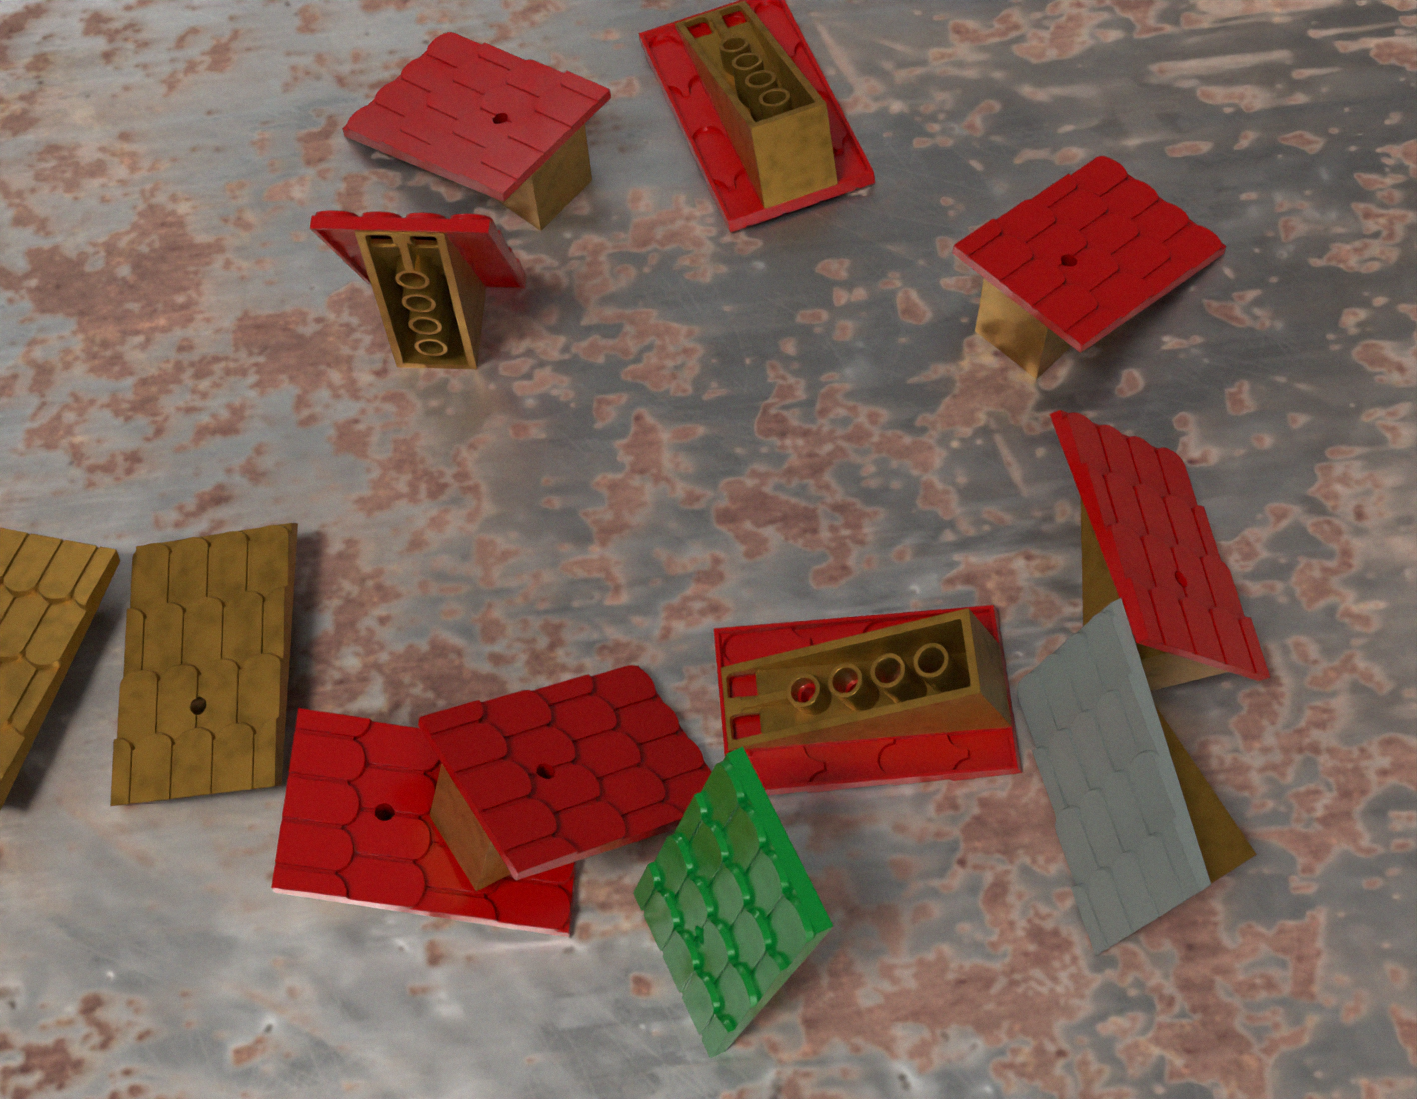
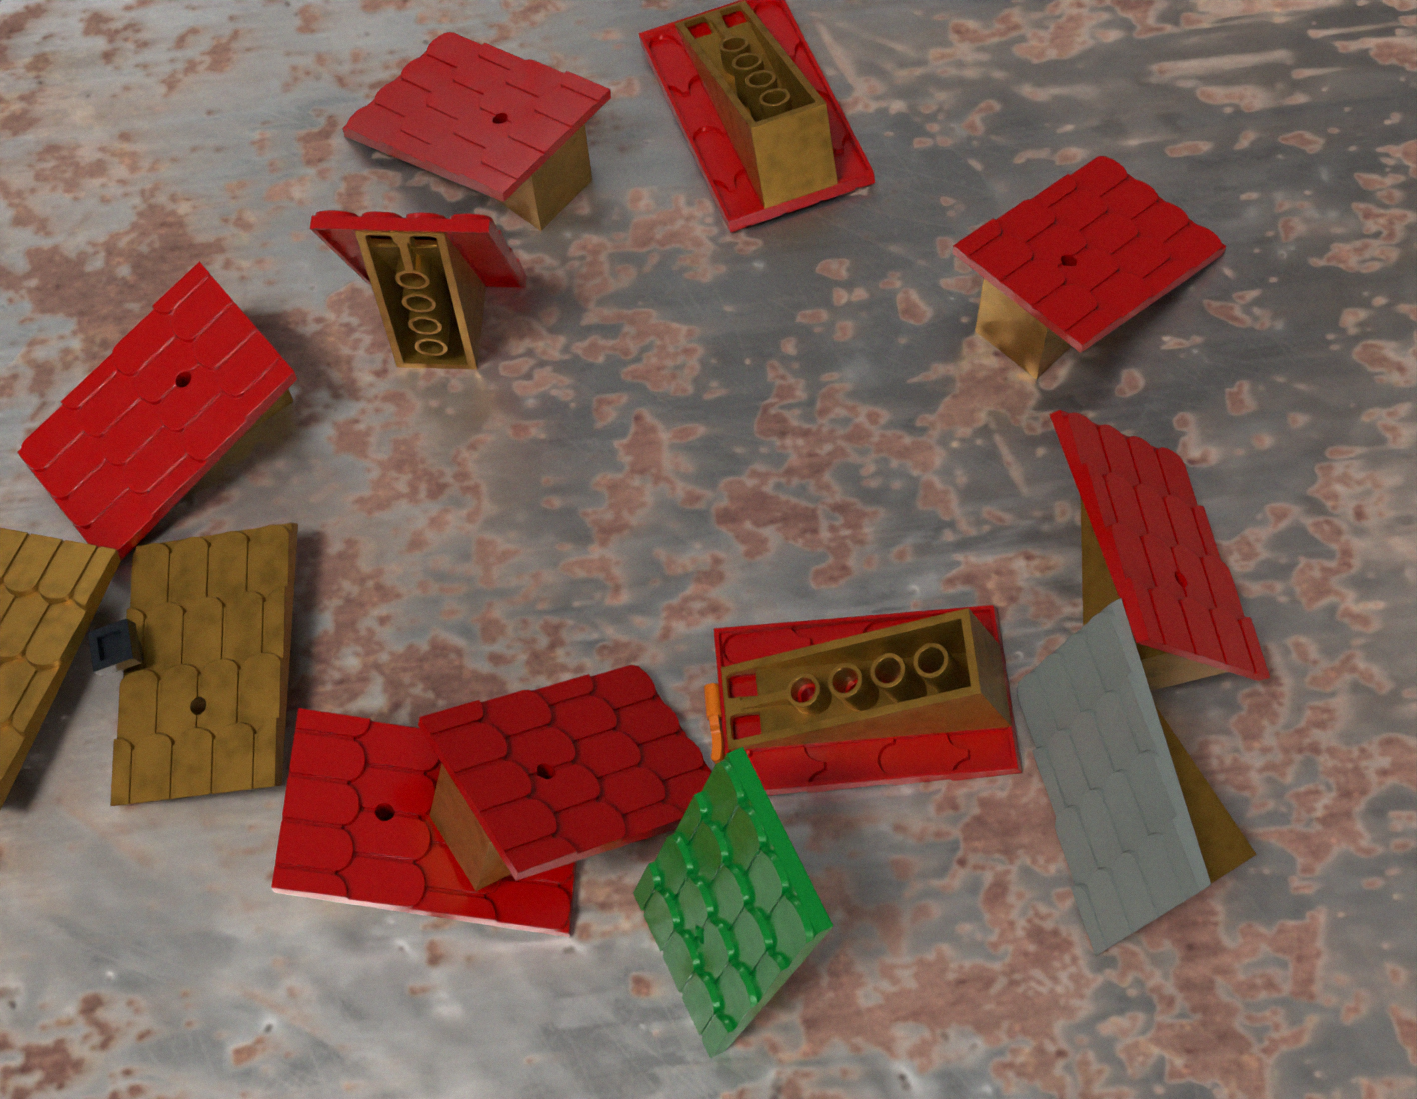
(115, 647): none -> black tile
(157, 413): none -> red piece
(713, 714): none -> orange piece

